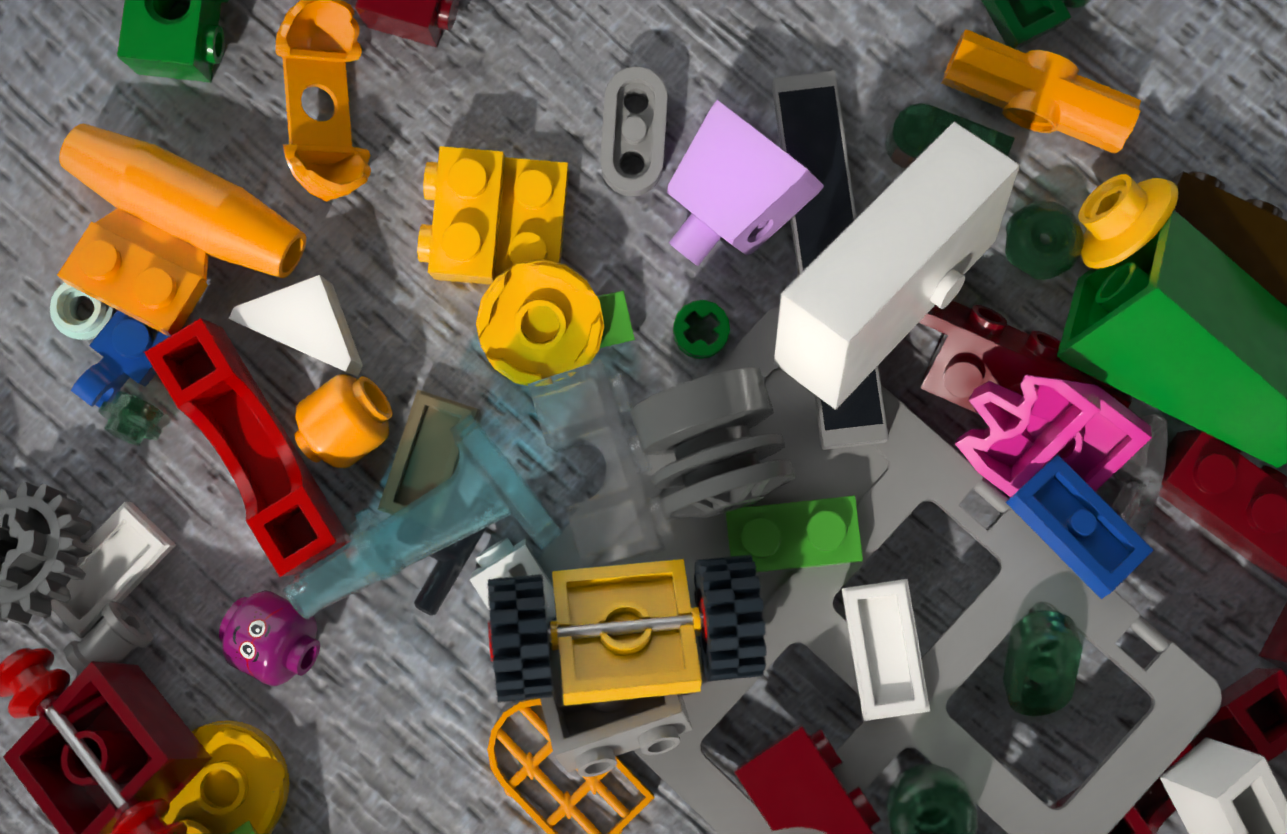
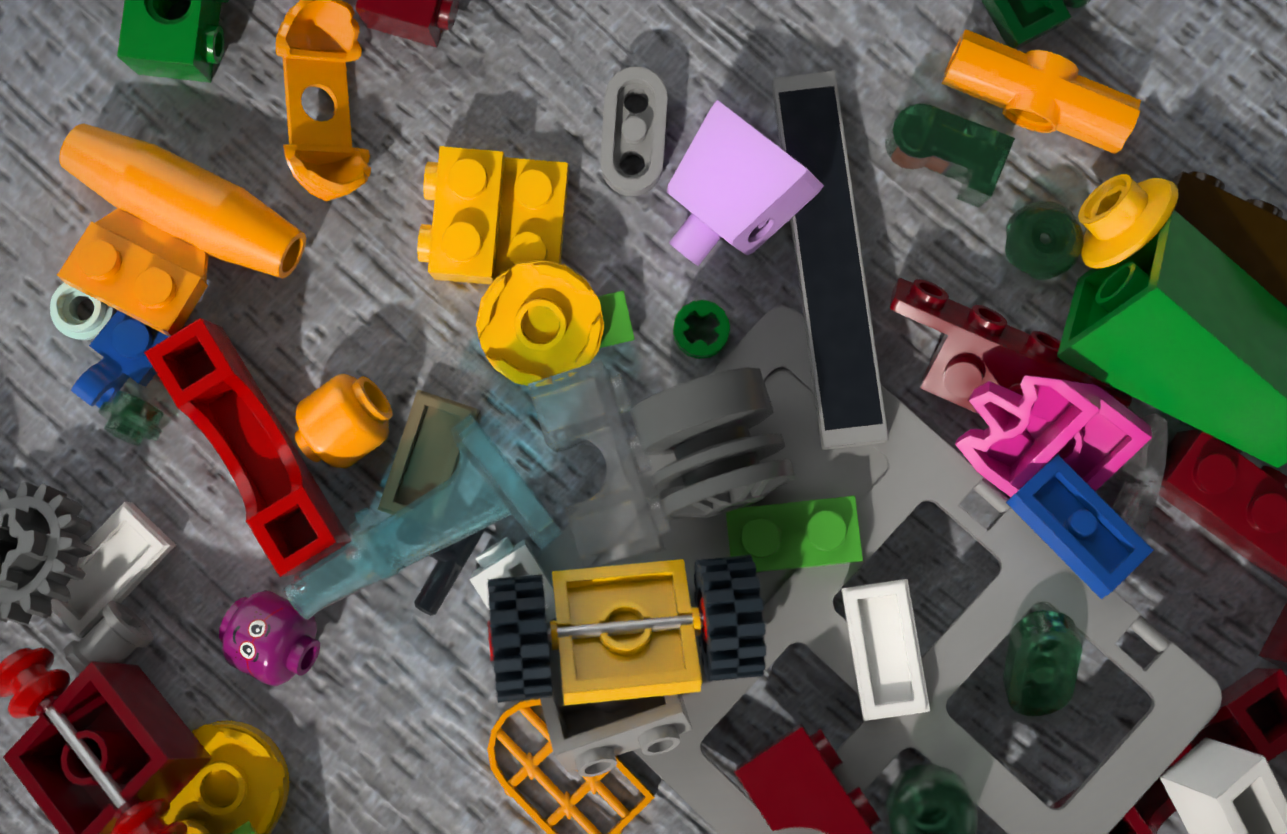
(306, 319): white slope -> none
(893, 265): white brick -> none

